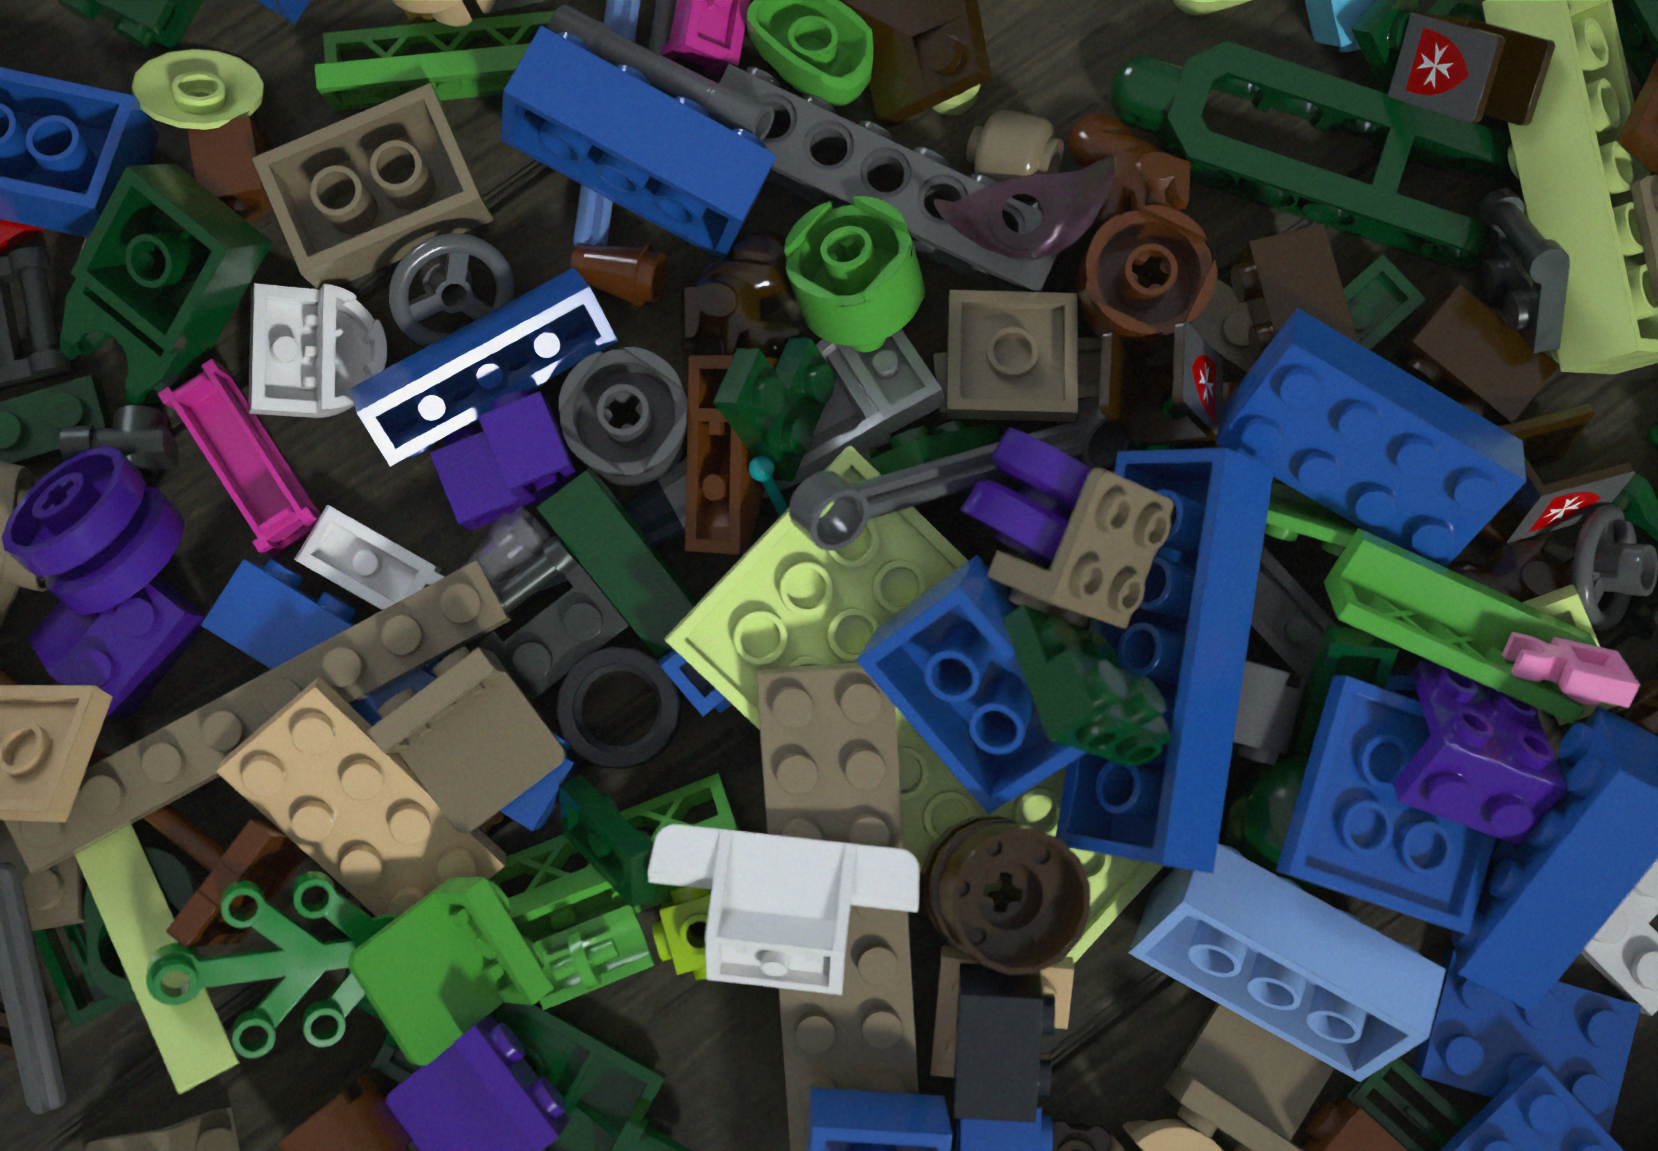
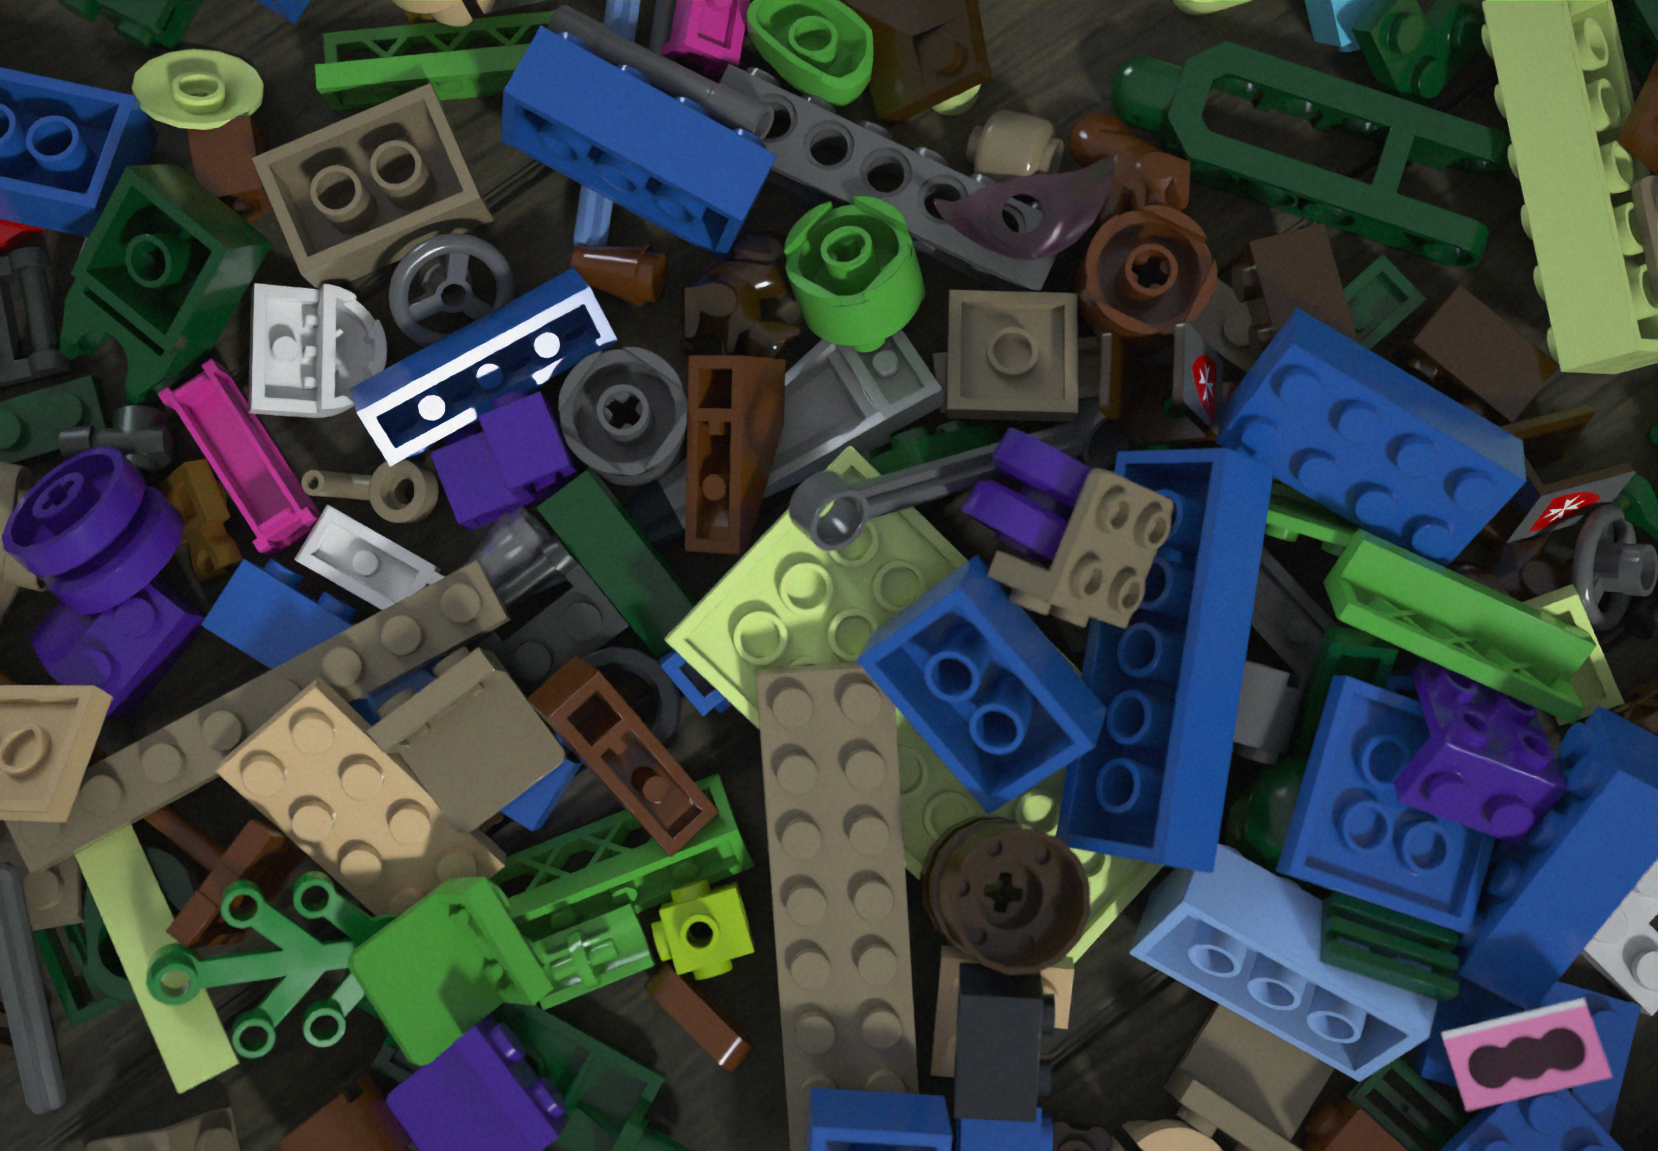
(203, 510): none -> pearl gold plate
(383, 489): none -> dark tan plate
(607, 840): dark green plate -> none
(622, 754): none -> reddish brown slope
(700, 1016): none -> reddish brown beam
(762, 469): teal hinge -> none
(778, 407): dark green plate -> none
(781, 900): white plate -> none
(1083, 692): dark green plate -> none
(1390, 936): none -> dark green tile
(1470, 69): piece -> none
(1524, 272): pearl dark grey plate -> none
(1526, 1054): none -> bright pink piece
(1581, 670): bright pink plate -> none

